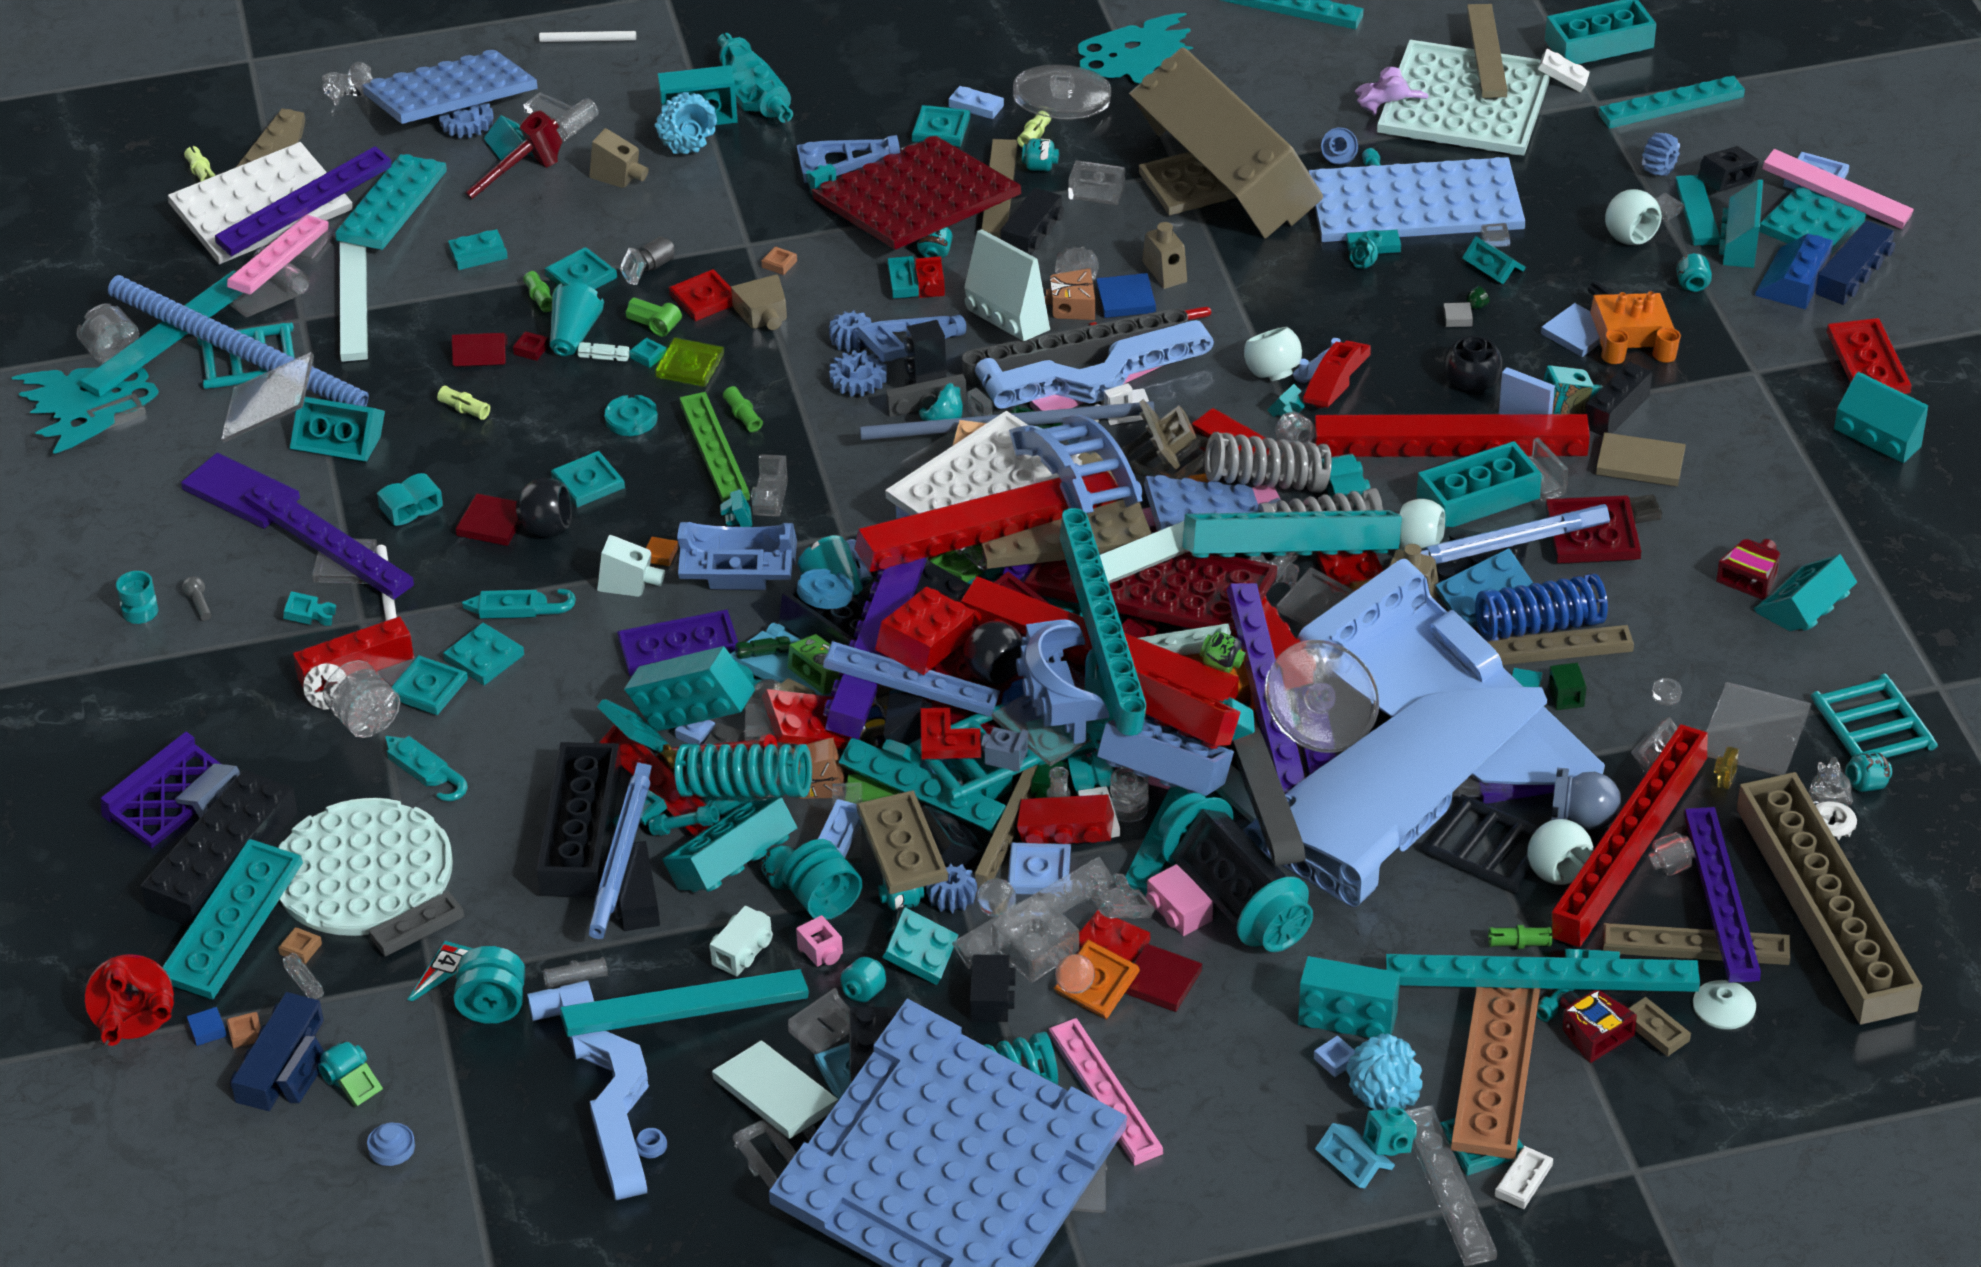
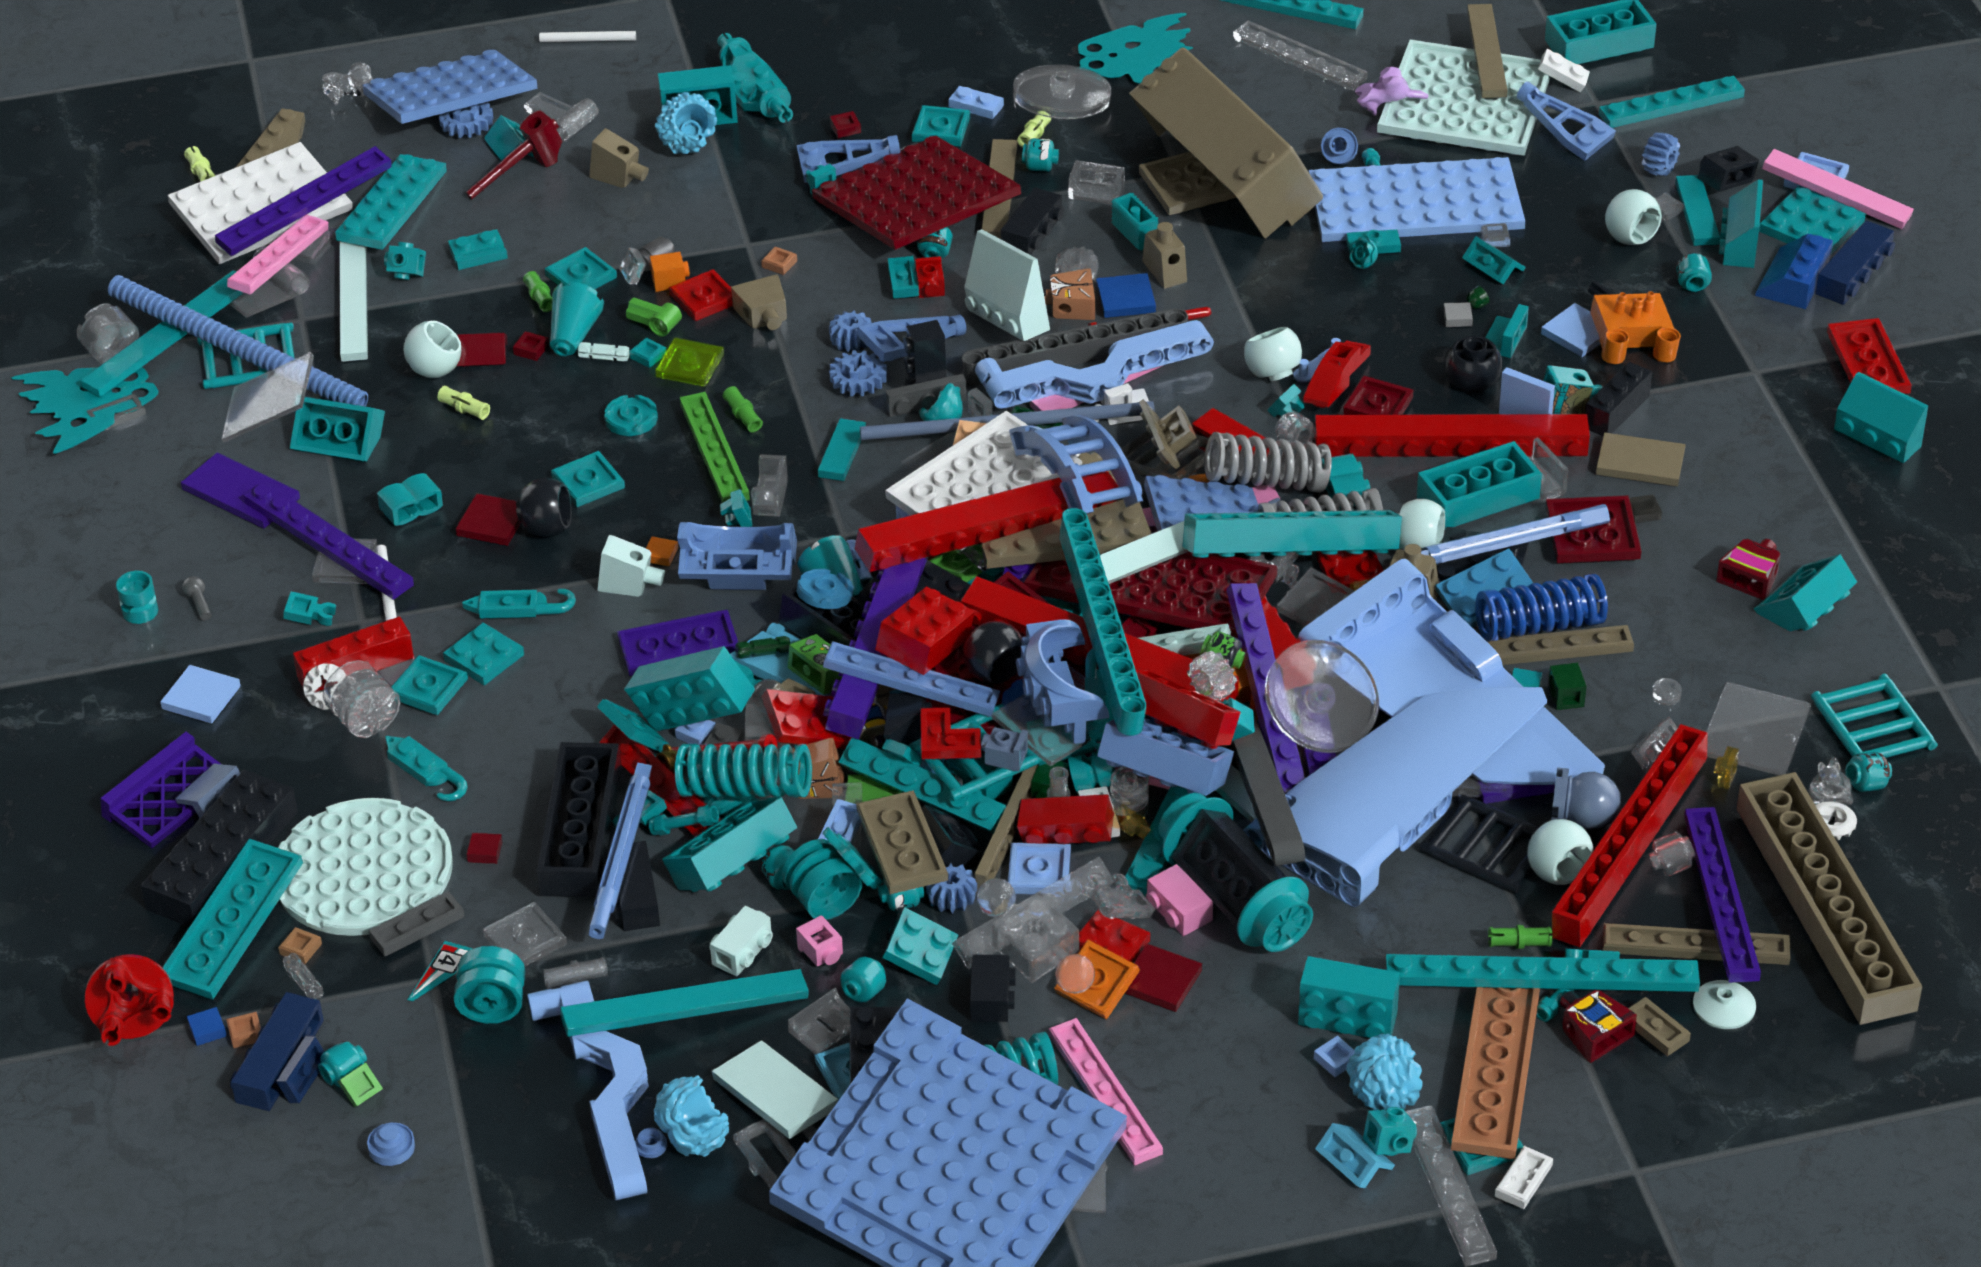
(200, 694): none -> light blue tile
(405, 261): none -> teal brick
(432, 349): none -> light aqua wheel
(484, 848): none -> dark red tile
(526, 934): none -> clear tile
(668, 270): none -> orange brick
(690, 1117): none -> medium azure hair
(841, 450): none -> teal tile
(845, 124): none -> dark red plate
(854, 858): none -> teal tile
(1132, 822): none -> clear yellow plate
(1133, 219): none -> teal brick
(1212, 675): none -> clear gear
(1300, 55): none -> clear plate
(1378, 398): none -> dark red plate
(1507, 332): none -> teal panel
(1584, 142): none -> medium blue plate

